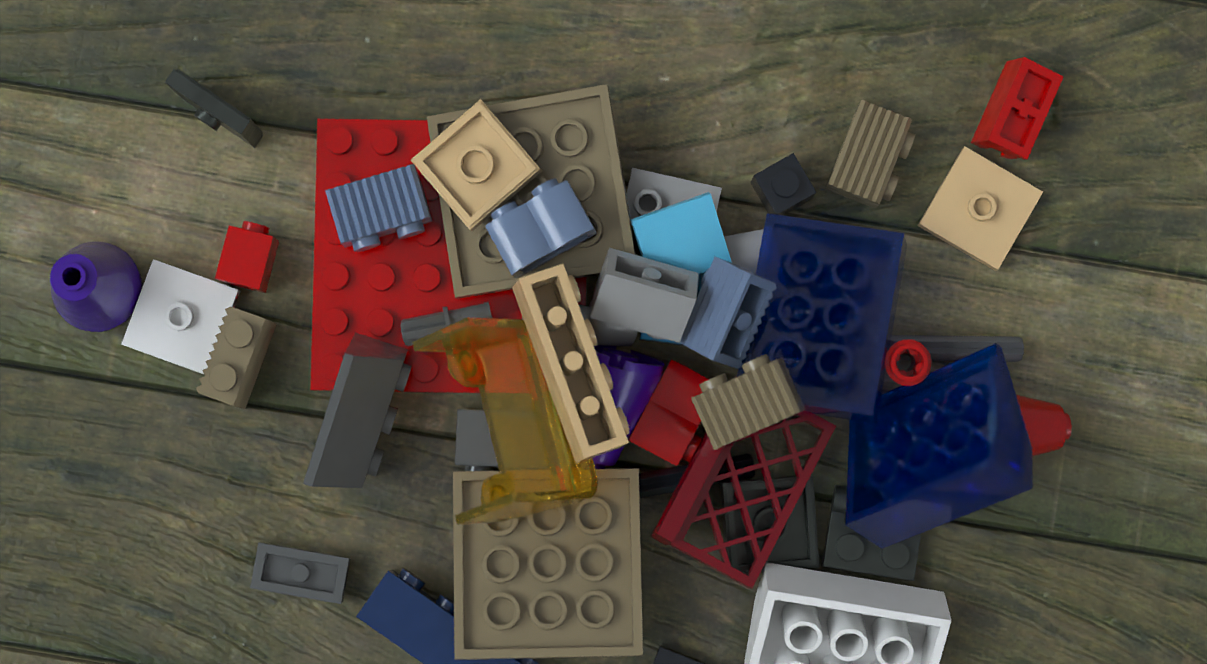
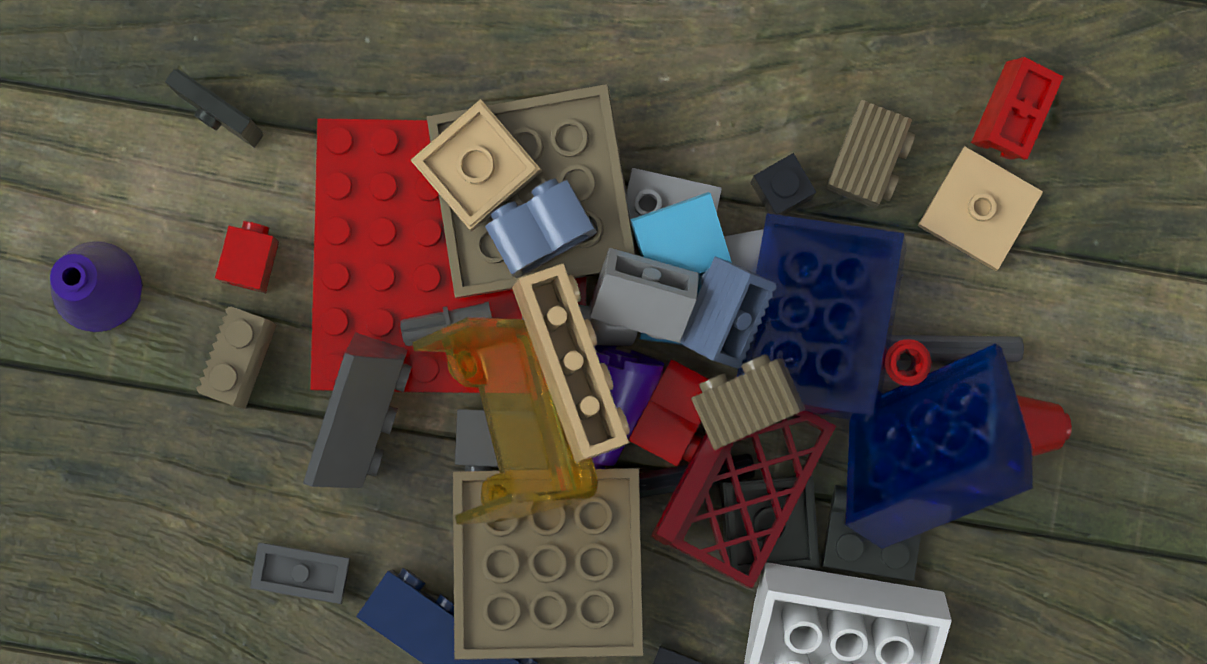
(178, 316): white plate -> none
(379, 208): sand blue brick -> none

